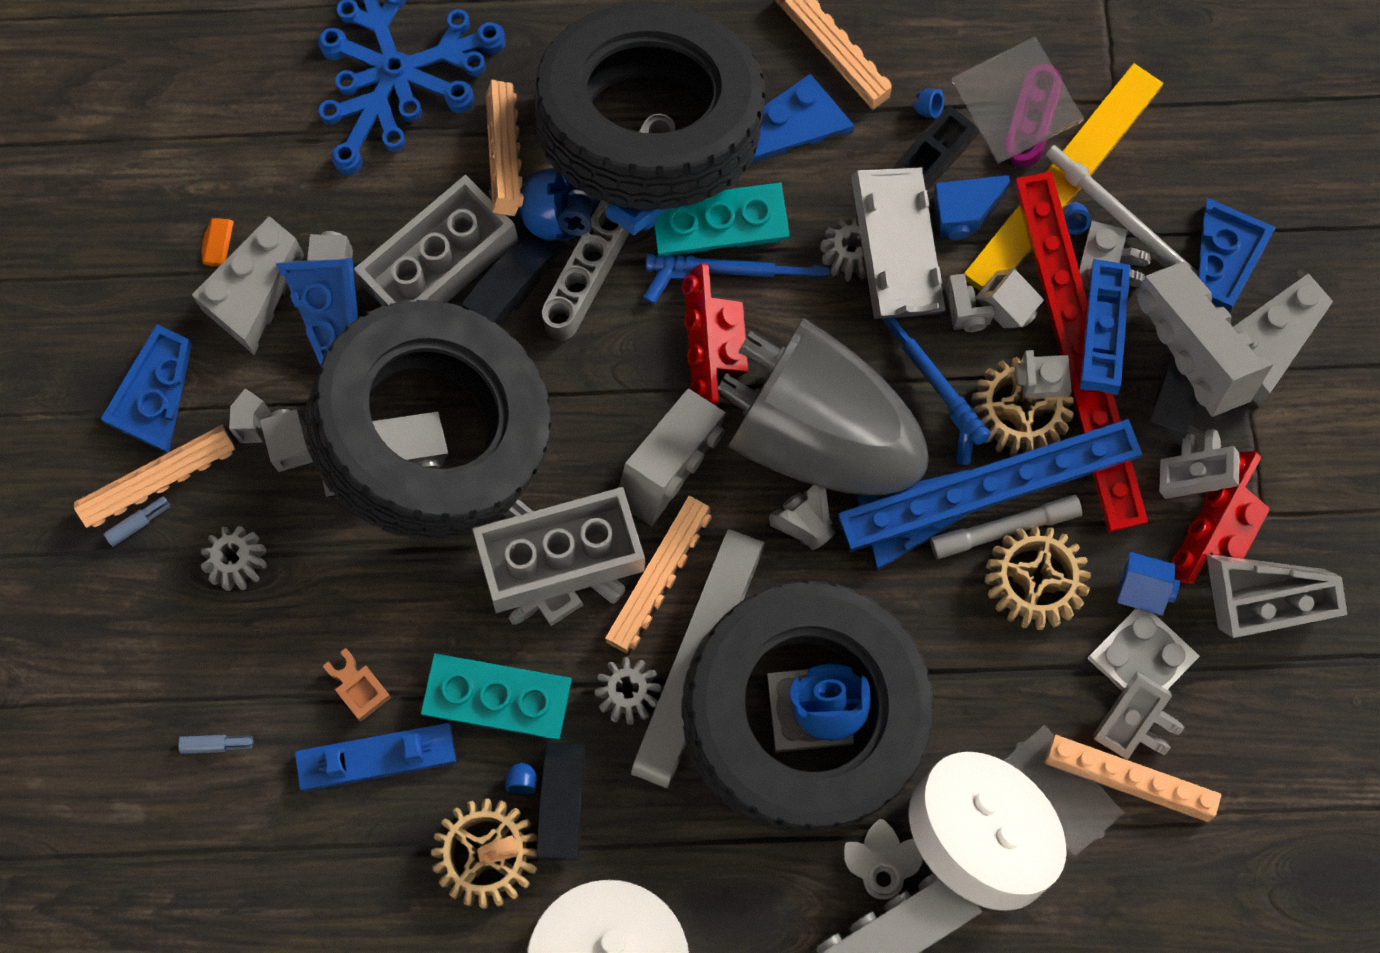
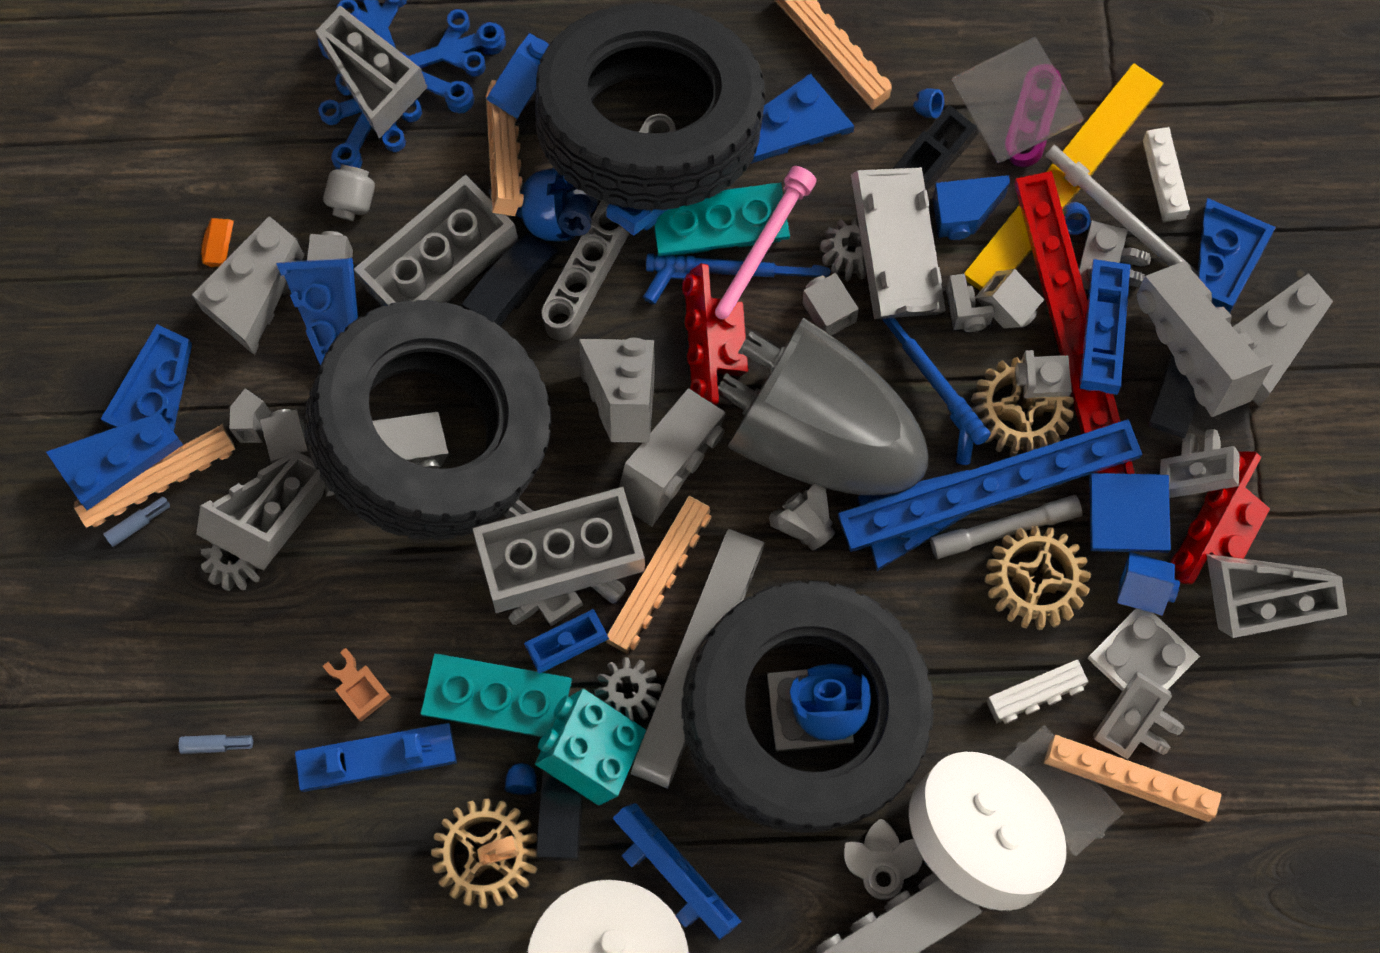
(114, 457): none -> blue wing
(265, 511): none -> light grey wedge
(349, 192): none -> light grey head
(371, 68): none -> light grey wedge
(518, 80): none -> blue slope
(566, 641): none -> blue slope
(590, 746): none -> teal brick
(621, 384): none -> light grey wedge
(653, 844): none -> blue hinge
(798, 184): none -> bright pink piece
(829, 304): none -> light grey brick
(1036, 691): none -> white piece
(1129, 512): none -> blue tile
(1166, 174): none -> white piece

